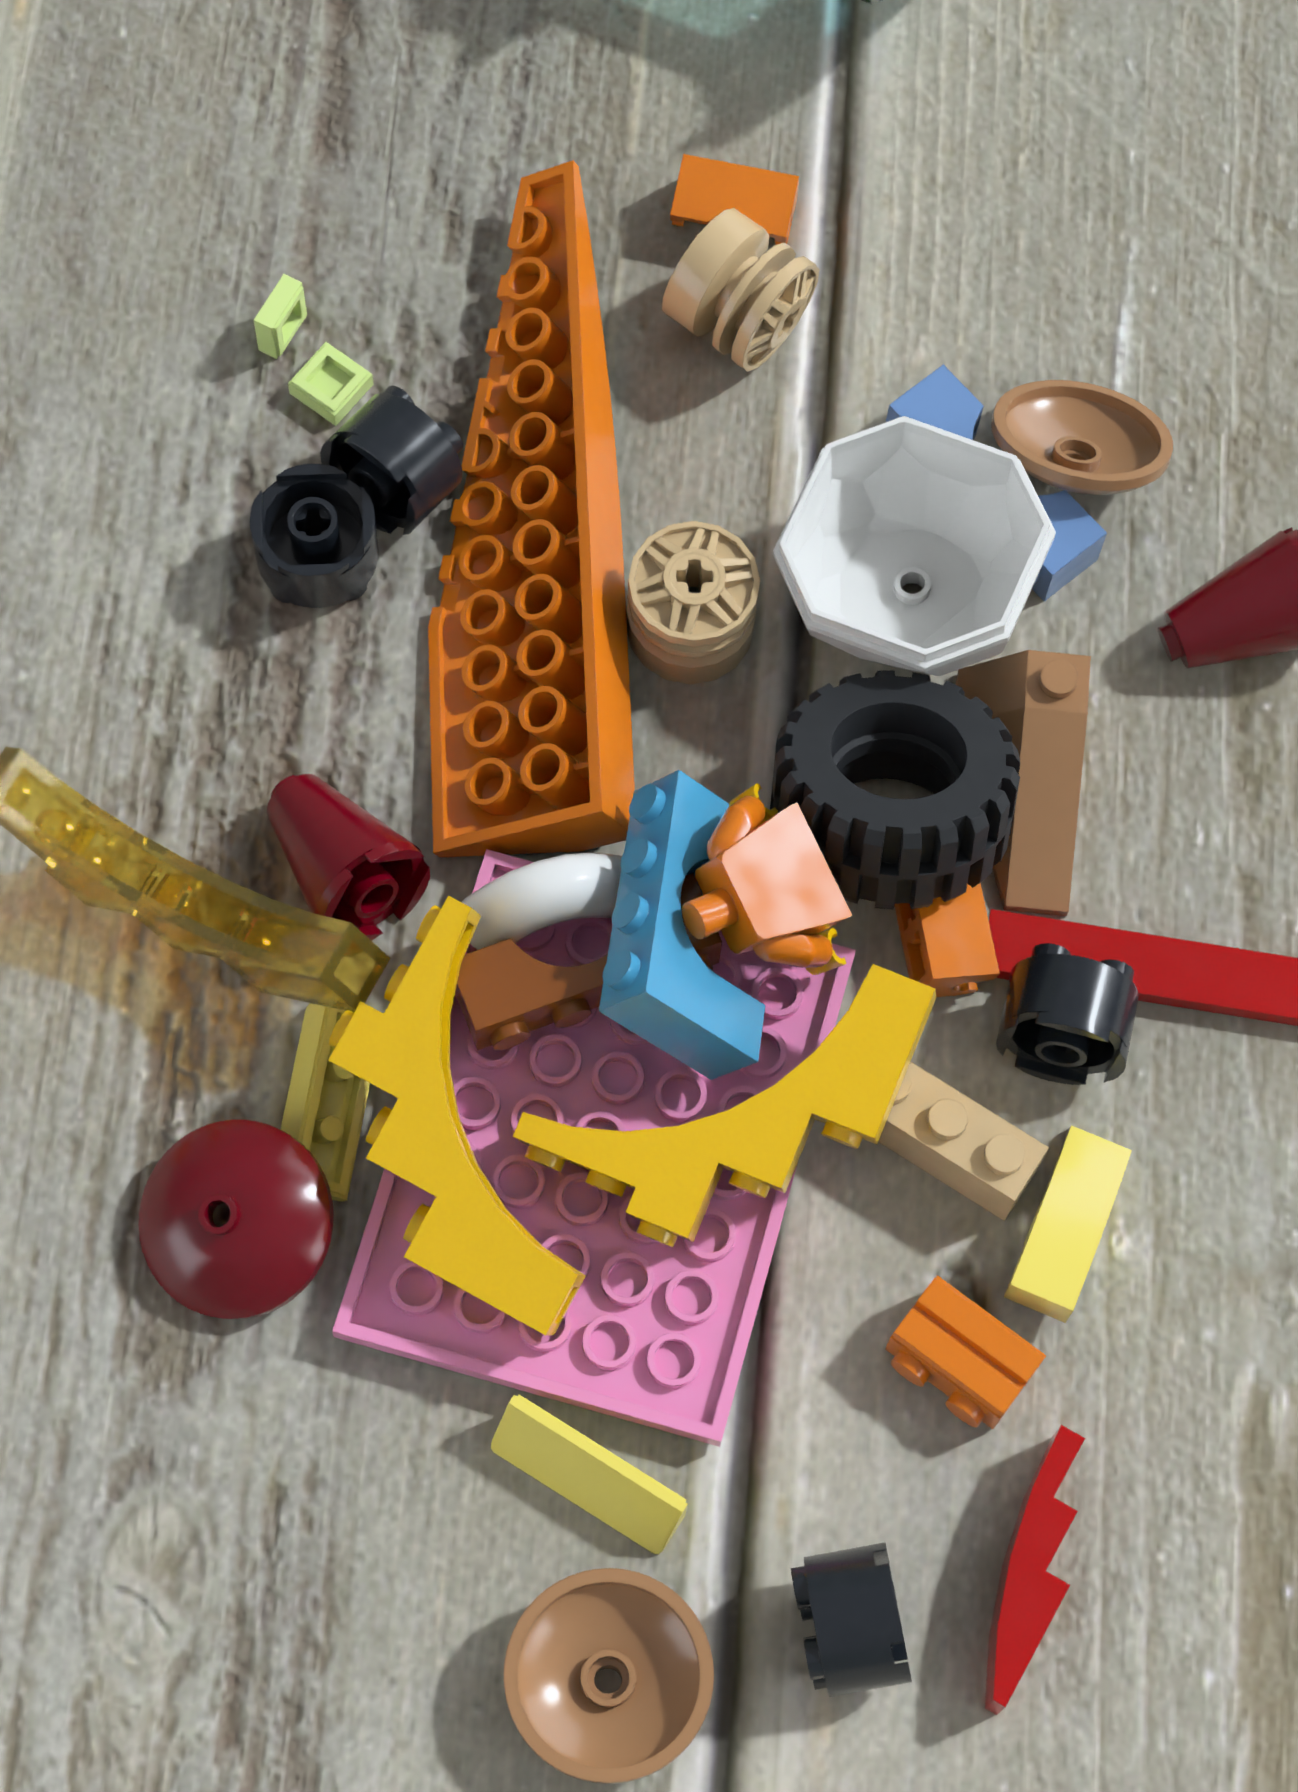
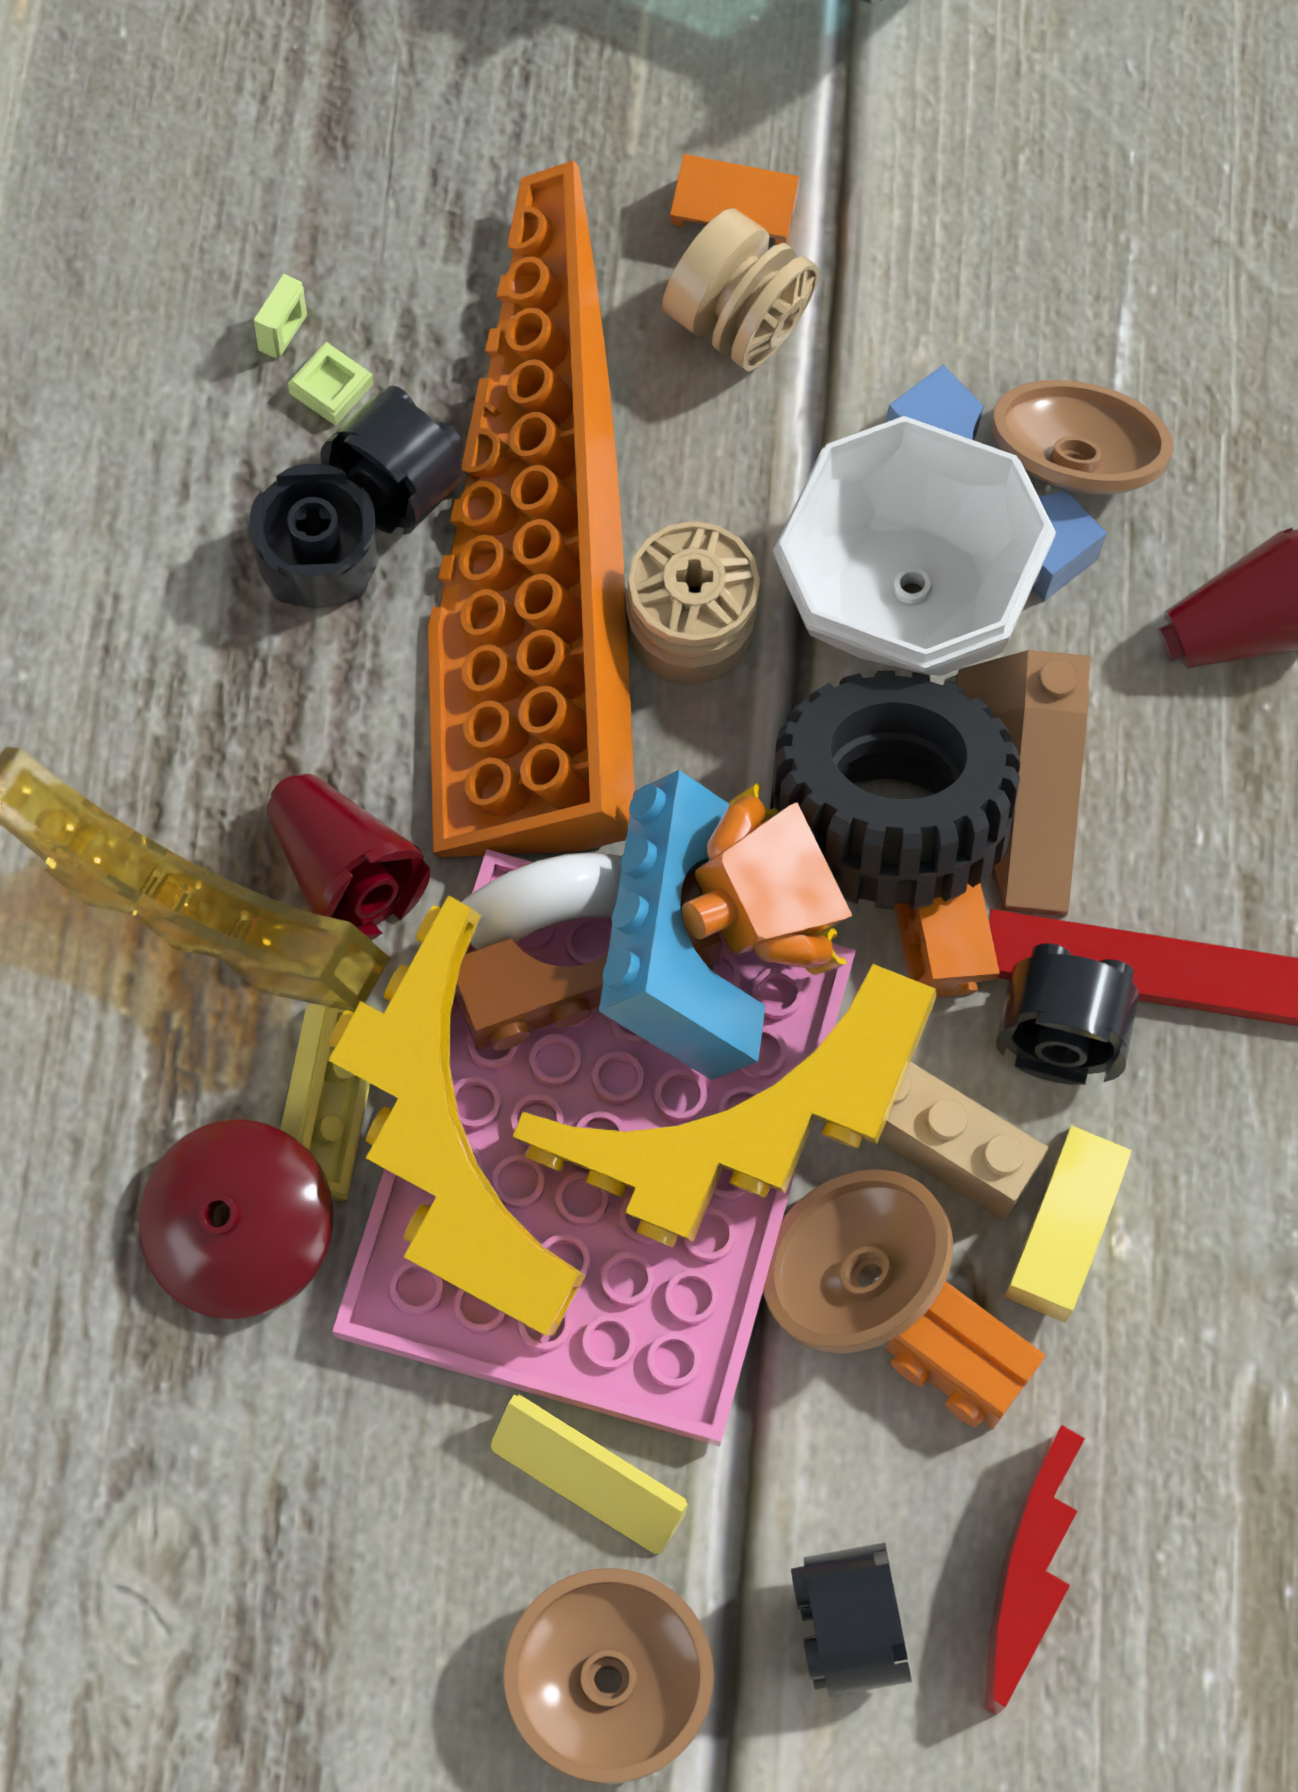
(843, 1240): none -> medium nougat dish

